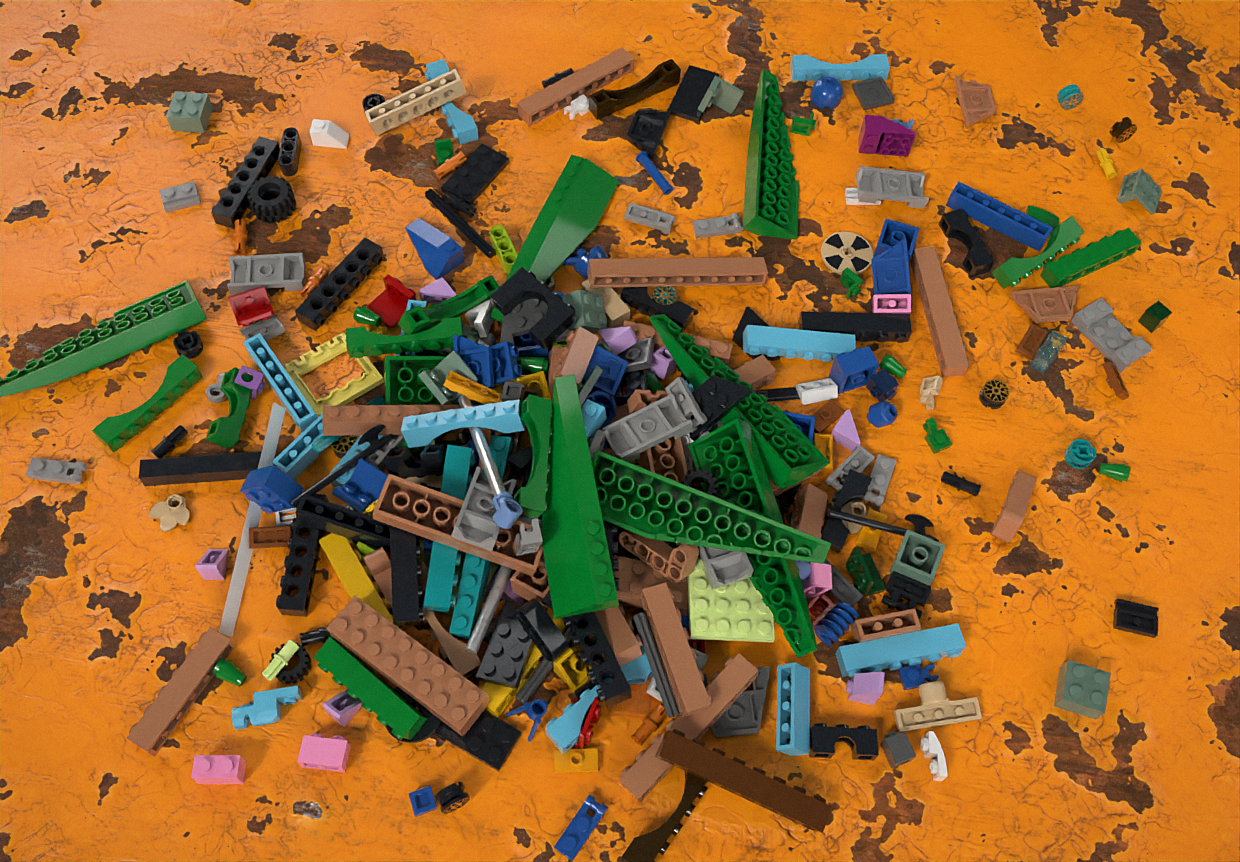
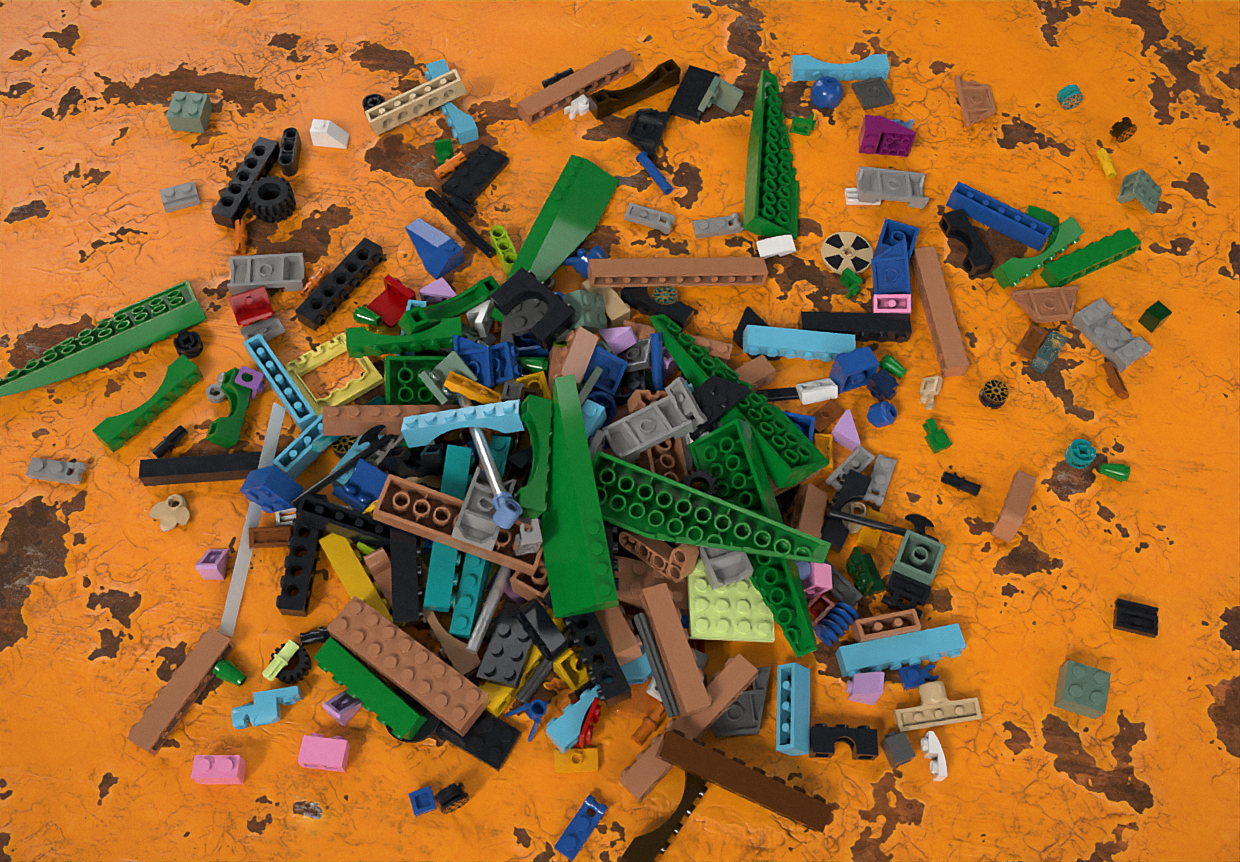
(657, 362): none -> blue pin
(776, 245): none -> white slope

